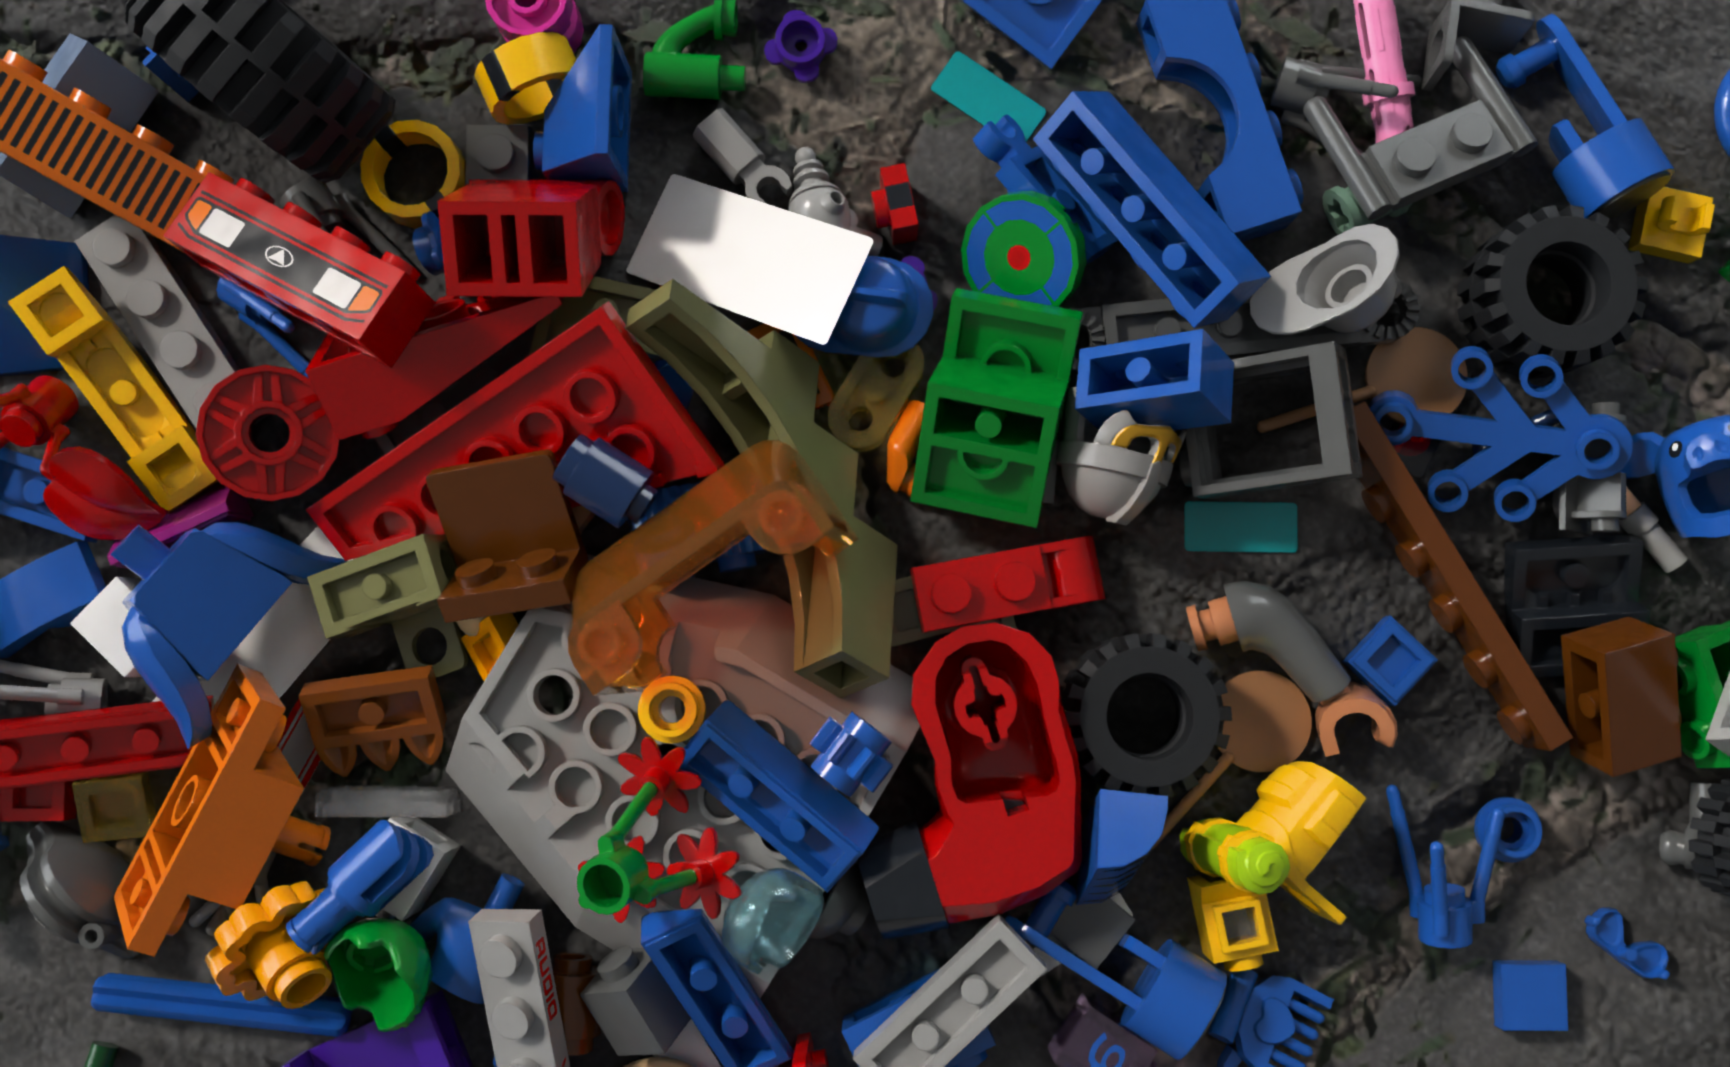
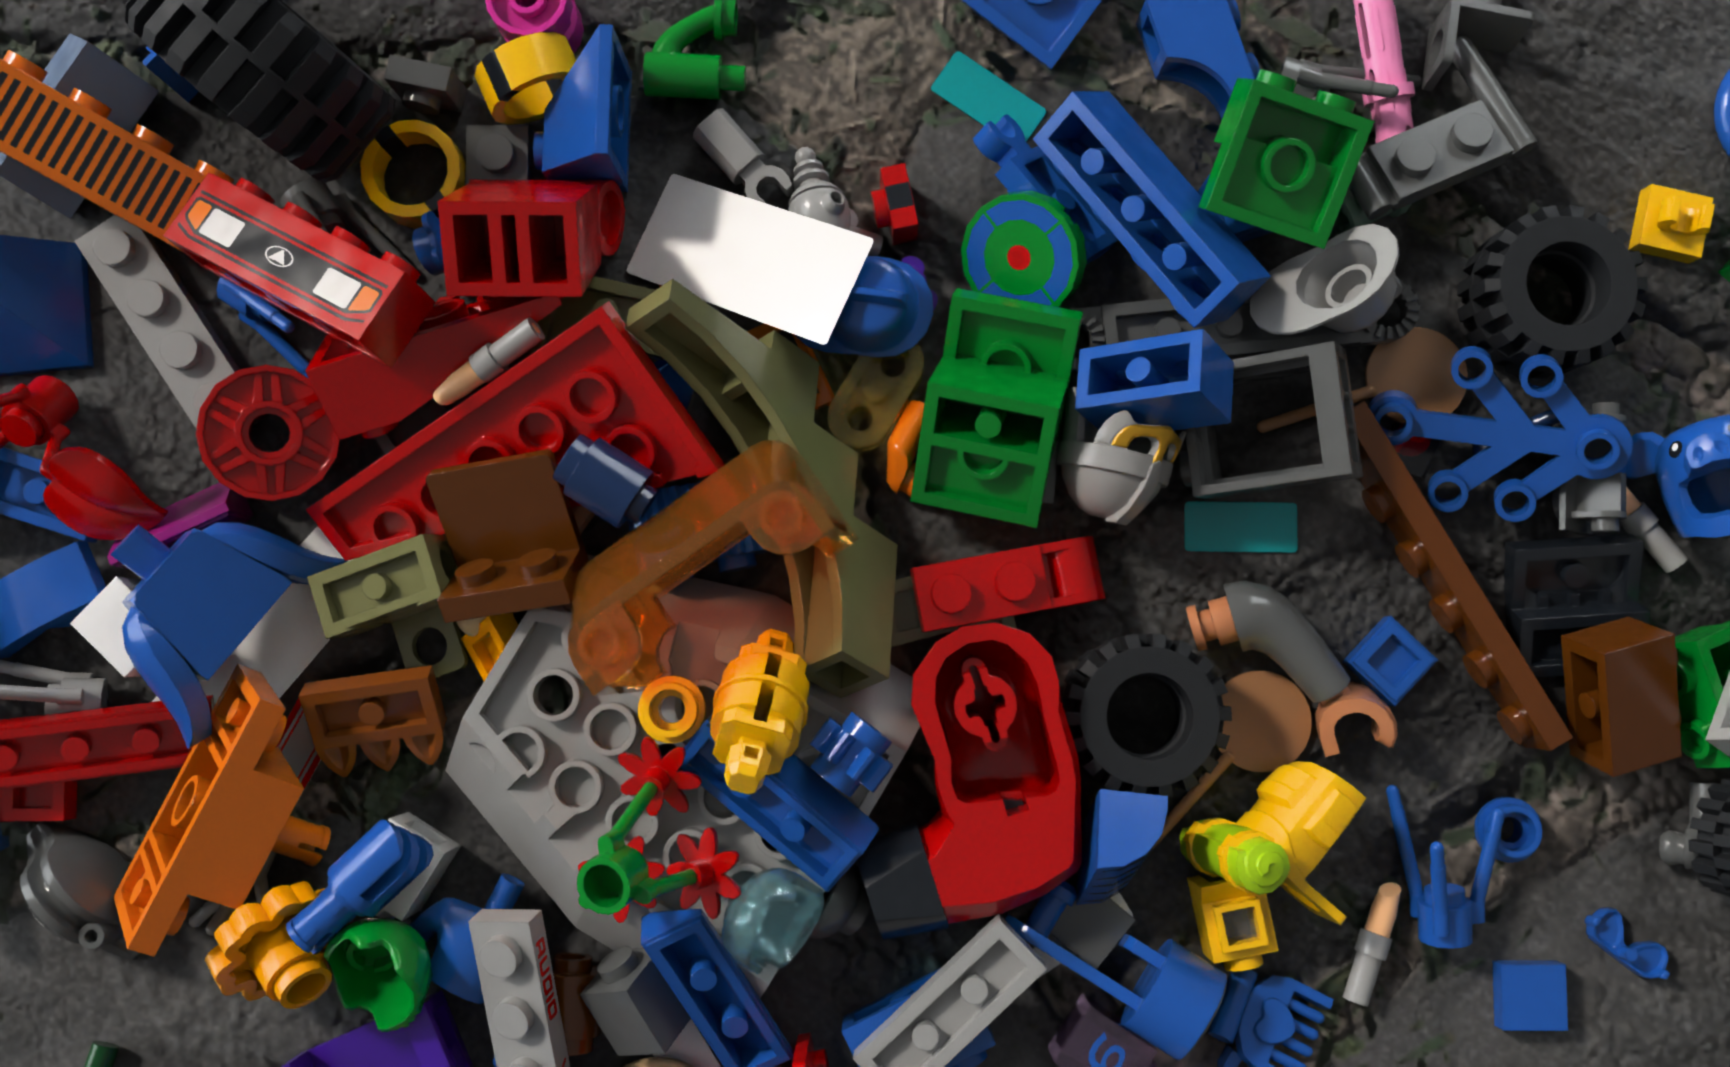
(114, 807): clear yellow plate -> none
(117, 385): yellow slope -> none
(208, 1005): blue axle -> none
(389, 801): clear tile -> none
(425, 85): none -> dark grey plate
(489, 362): none -> light grey piece
(759, 710): none -> yellow piece
(801, 28): dark purple plate -> none
(1285, 158): none -> green plate
(1373, 944): none -> light grey piece
(1617, 165): blue piece -> none

